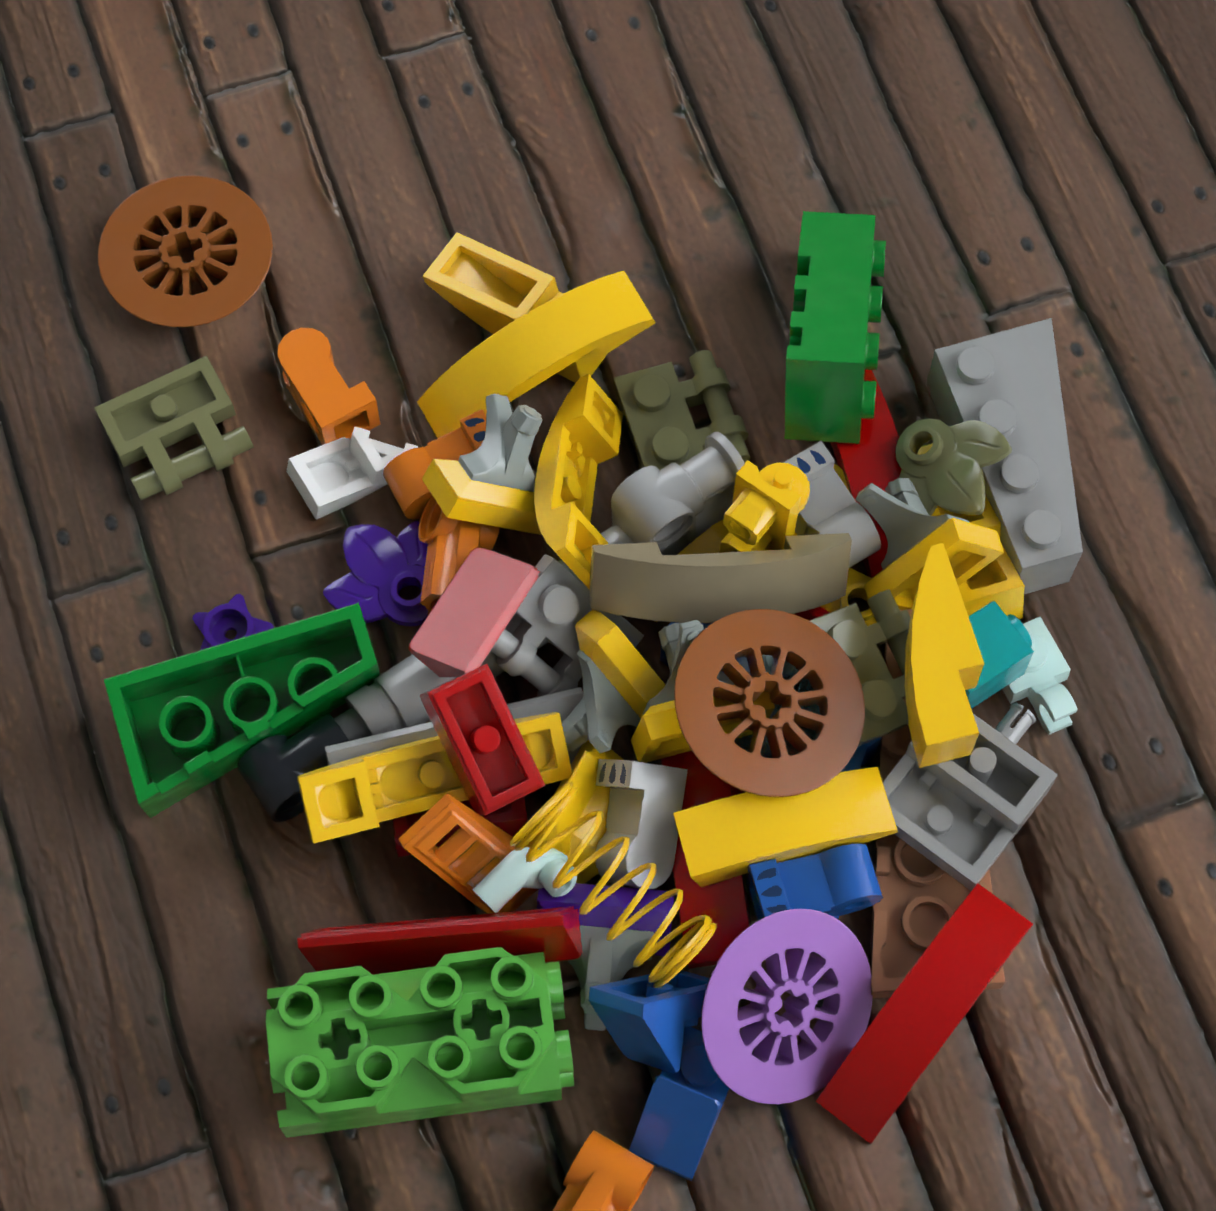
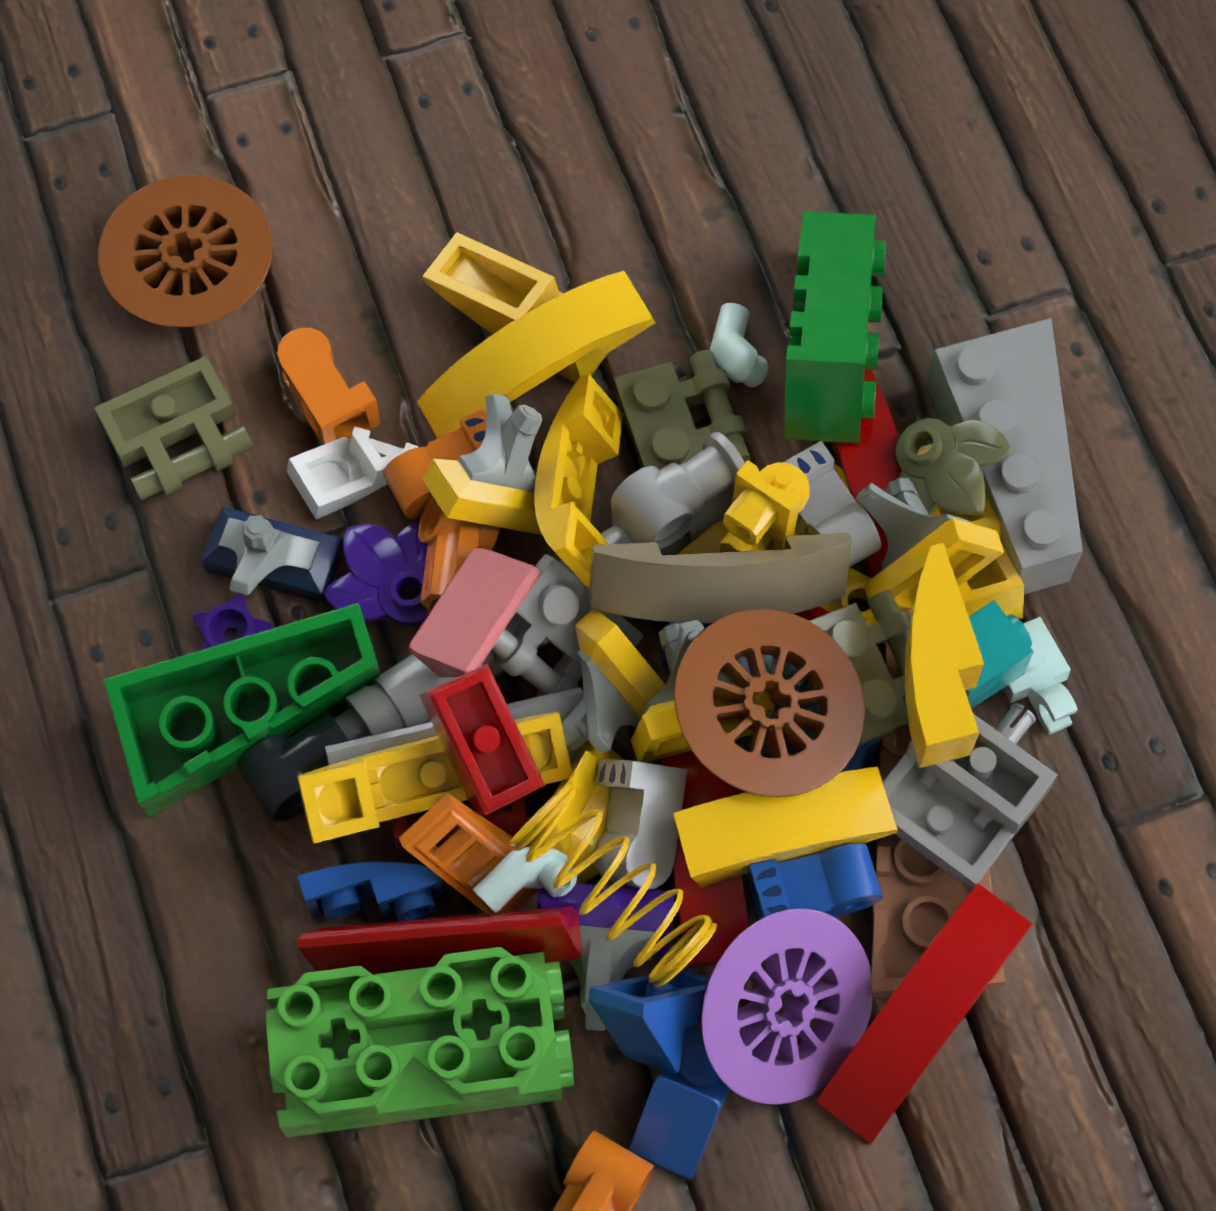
(271, 555): none -> piece
(399, 888): none -> blue slope
(733, 351): none -> light aqua arm

